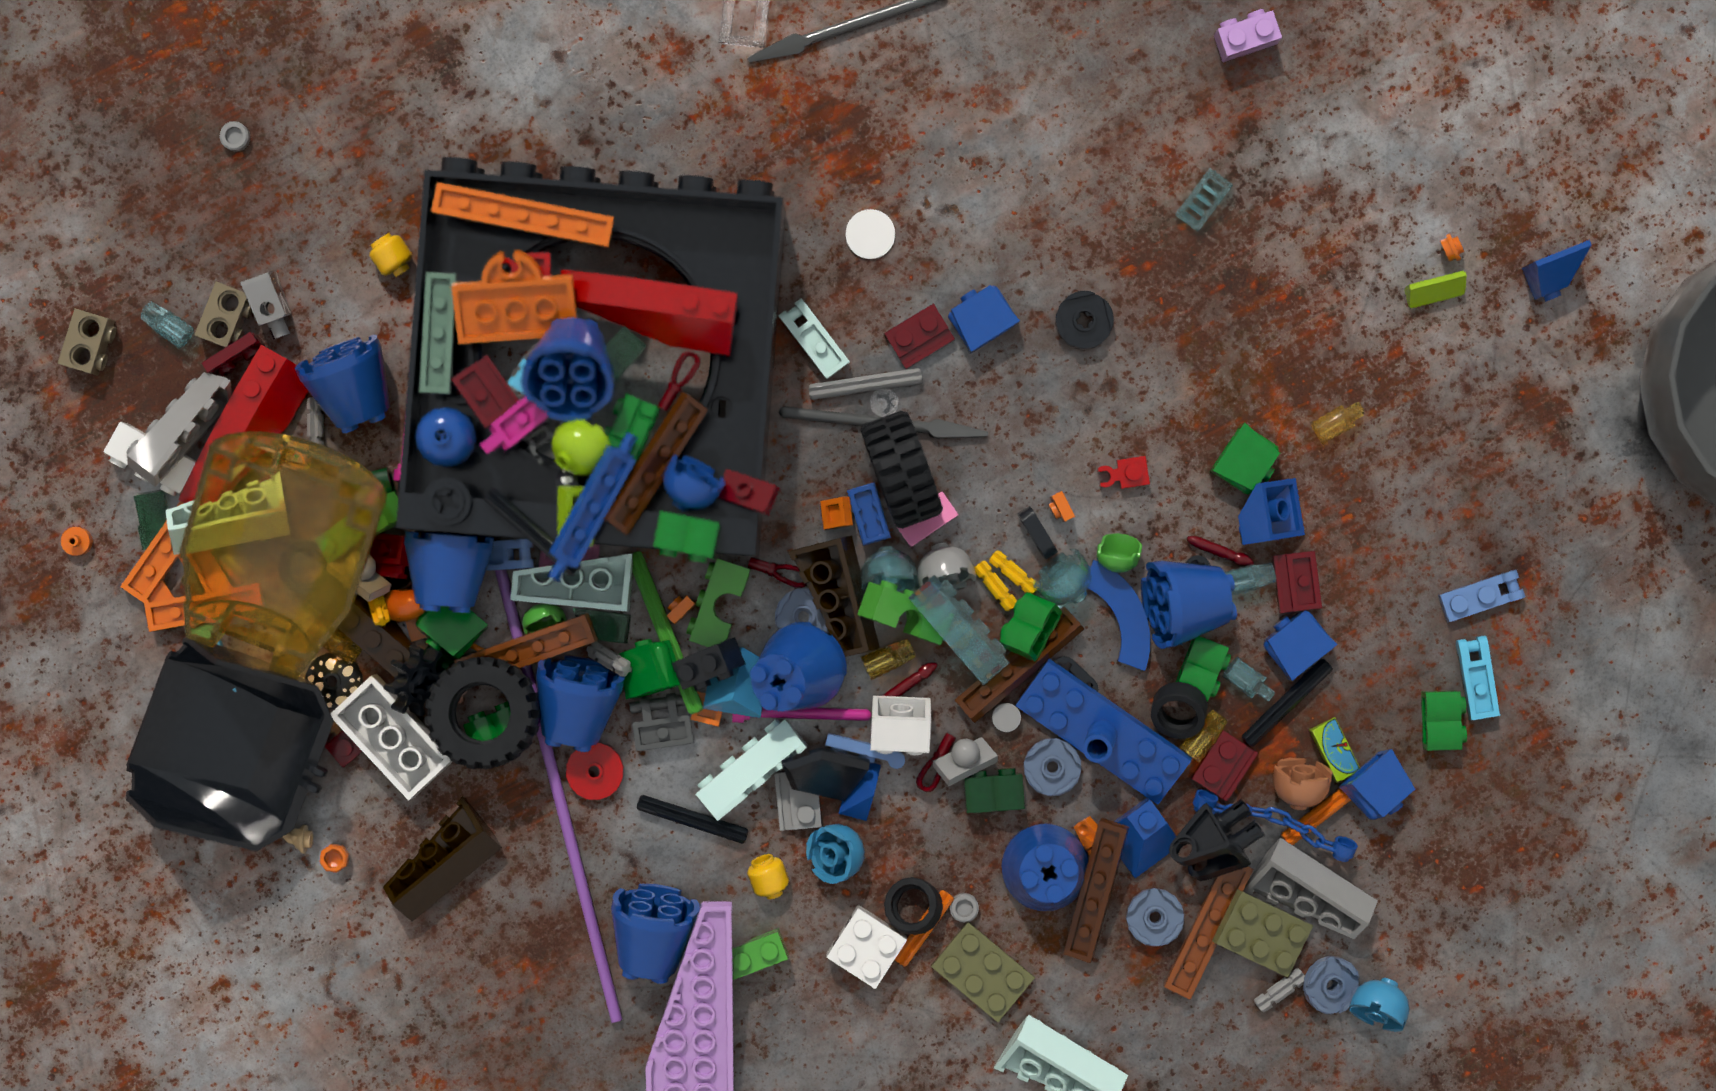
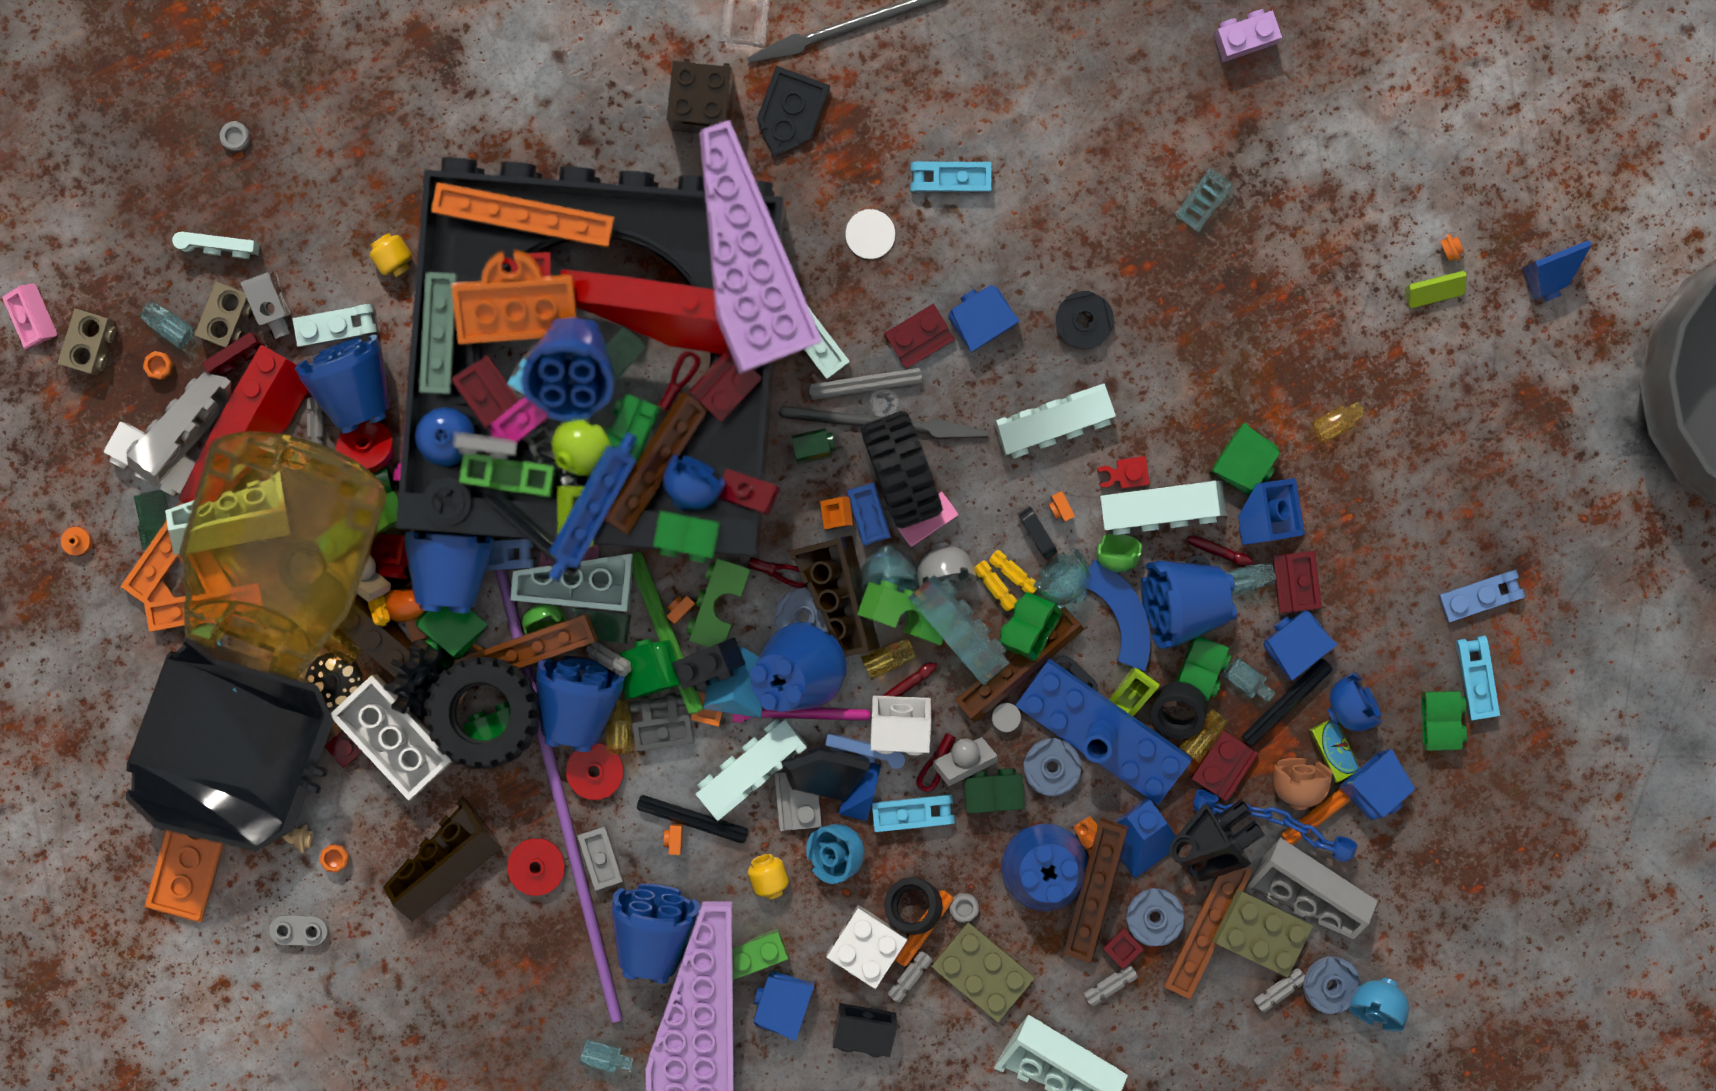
(29, 315): none -> bright pink slope
(158, 365): none -> orange tile
(184, 876): none -> orange tile
(215, 244): none -> light aqua plate
(298, 930): none -> light grey plate
(333, 325): none -> light aqua plate
(375, 453): none -> red plate
(495, 446): none -> light grey plate
(508, 475): none -> bright green arch
(551, 863): none -> red plate
(600, 858): none -> light grey plate
(604, 1057): none -> clear light blue hinge
(619, 730): none -> clear yellow hinge
(673, 839): none -> orange plate
(699, 96): none -> dark brown container
(724, 386): none -> dark red plate
(752, 277): none -> lavender wing
(782, 1004): none -> blue torso
(790, 109): none -> black tile
(813, 446): none -> dark green brick
(864, 1030): none -> black brick
(910, 976): none -> light grey axle
(912, 813): none -> medium azure plate
(951, 177): none -> medium azure plate
(1054, 420): none -> light aqua wedge
(1110, 985): none -> light grey axle
(1123, 948): none -> dark red plate
(1134, 691): none -> lime slope
(1163, 505): none -> light aqua wedge
(1353, 704): none -> blue cylinder

